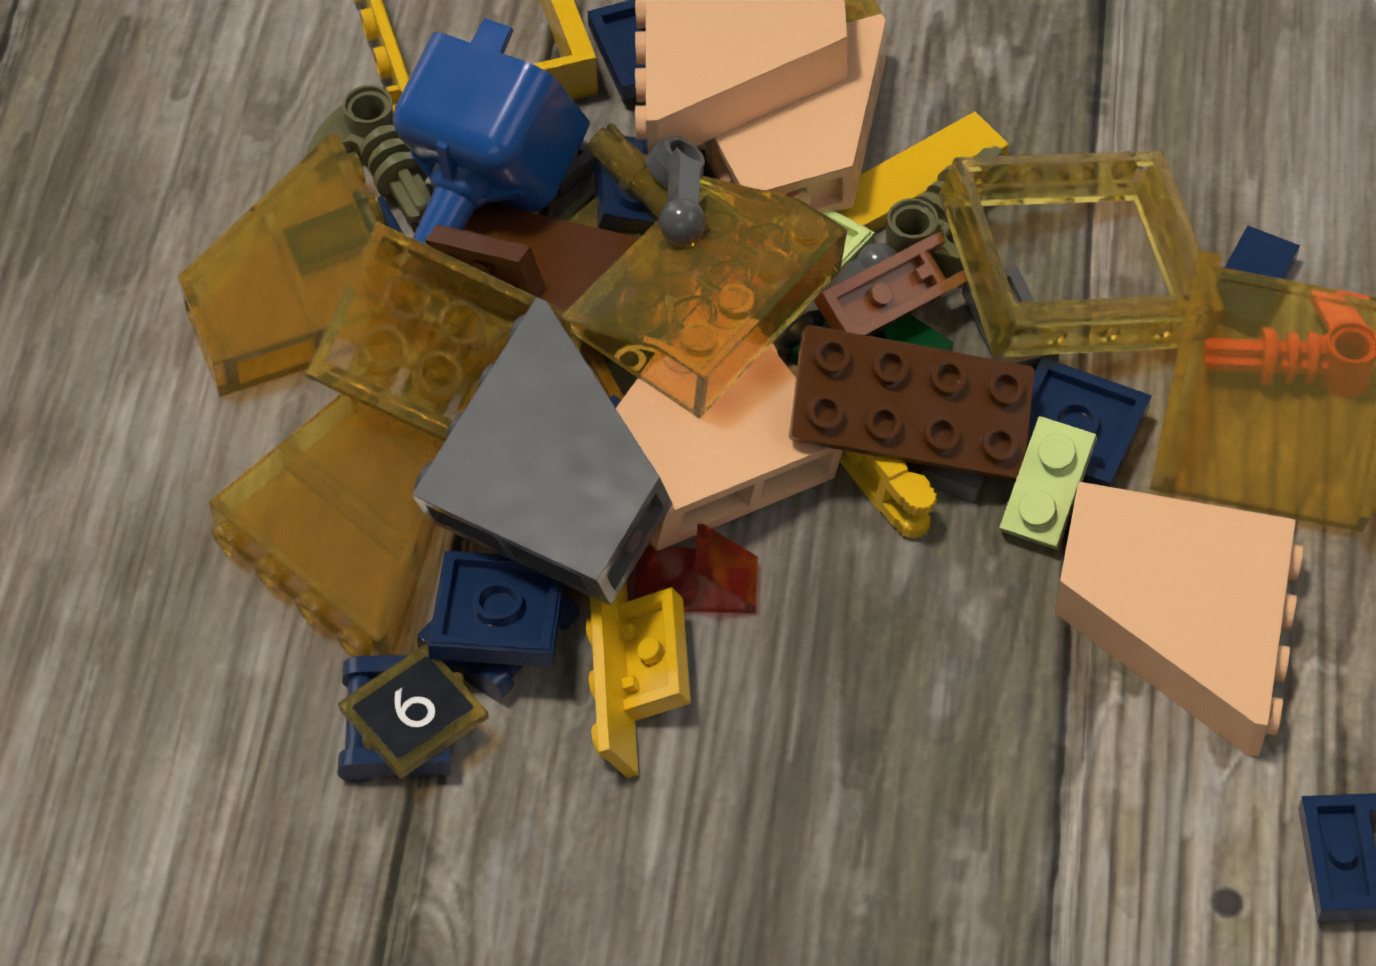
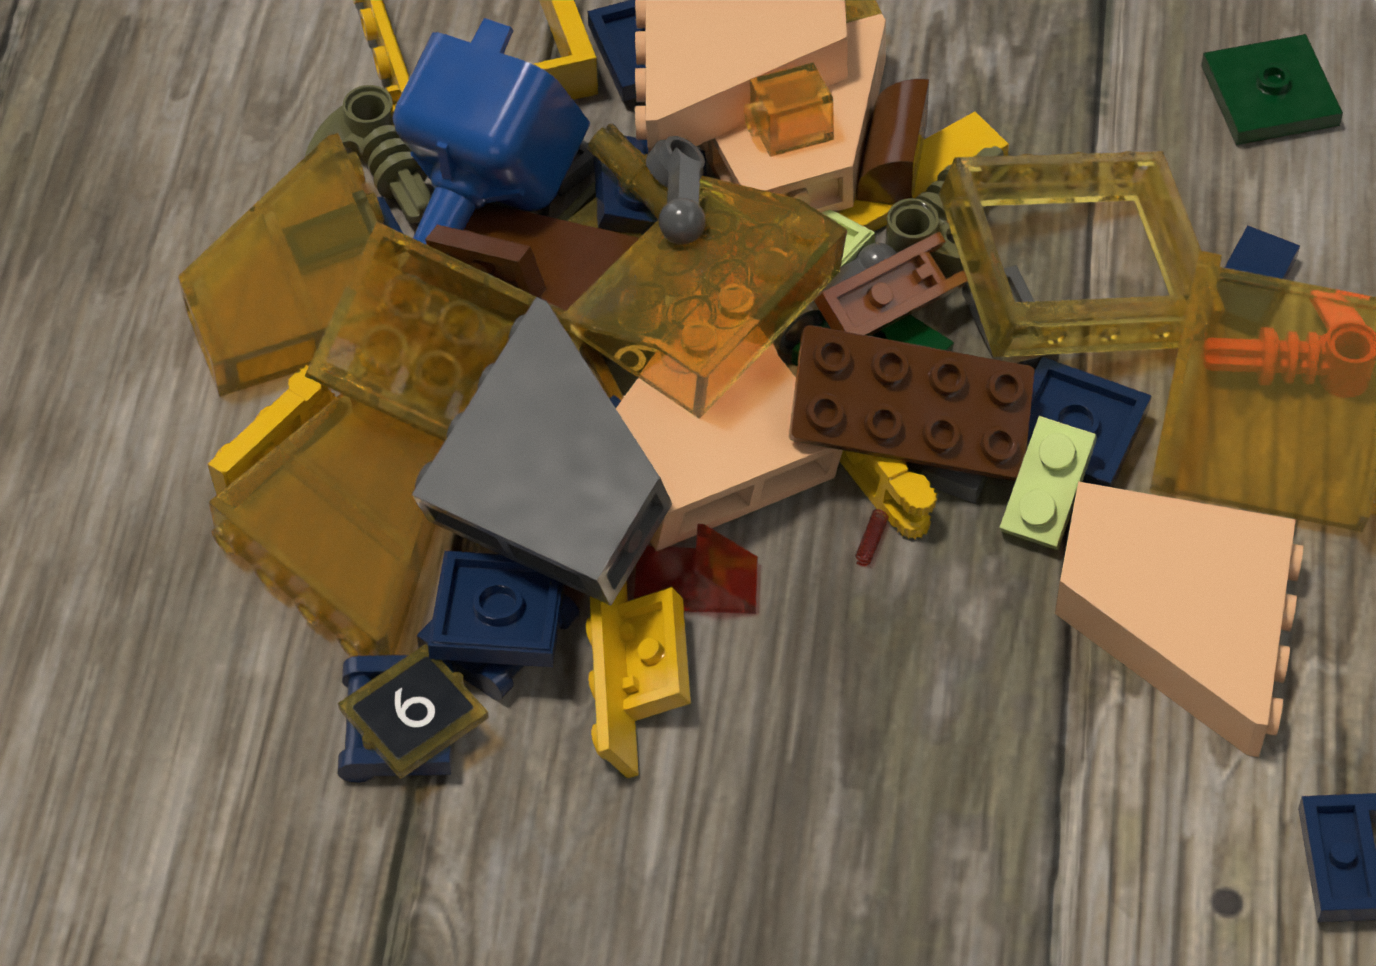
(269, 429): none -> yellow hinge
(790, 109): none -> clear yellow brick
(871, 533): none -> clear red leg
(894, 143): none -> reddish brown brick
(1271, 89): none -> dark green plate

